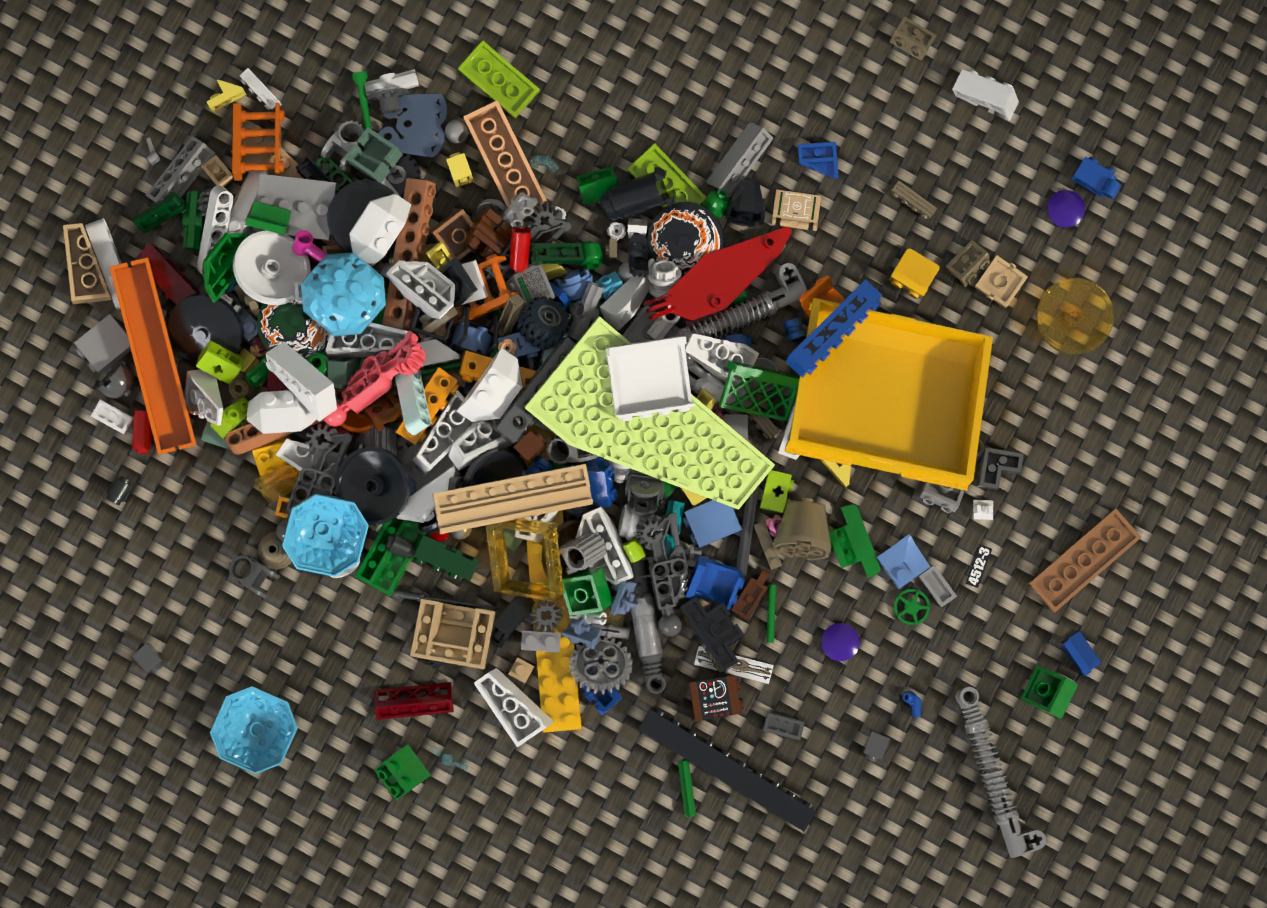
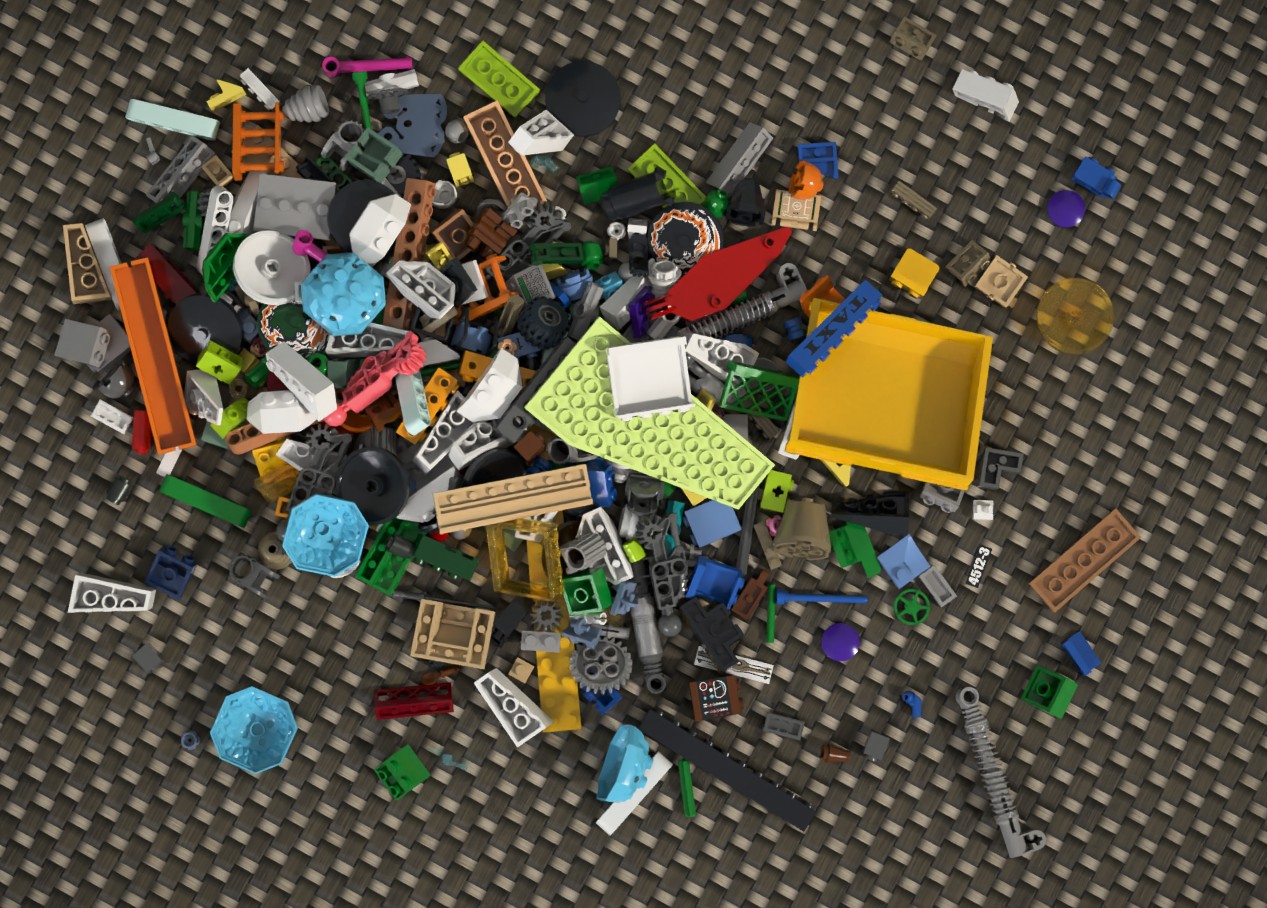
(83, 343): none -> light grey panel
(107, 595): none -> white wedge
(168, 462): none -> white sticker
(171, 571): none -> dark blue plate
(172, 119): none -> light aqua beam
(185, 737): none -> sand blue plate
(205, 501): none -> green beam
(269, 218): green panel -> none
(307, 105): none -> light grey piece
(365, 65): none -> dark pink piece
(432, 677): none -> reddish brown piece
(445, 194): none -> white hair
(519, 249): red brick -> none
(541, 135): none -> white wedge
(583, 98): none -> black dish
(618, 812): none -> white beam
(624, 765): none -> medium azure rock
(638, 312): none -> dark purple plate
(783, 597): none -> blue piece
(806, 181): none -> orange cylinder
(831, 753): none -> reddish brown cone
(882, 513): none -> black wedge

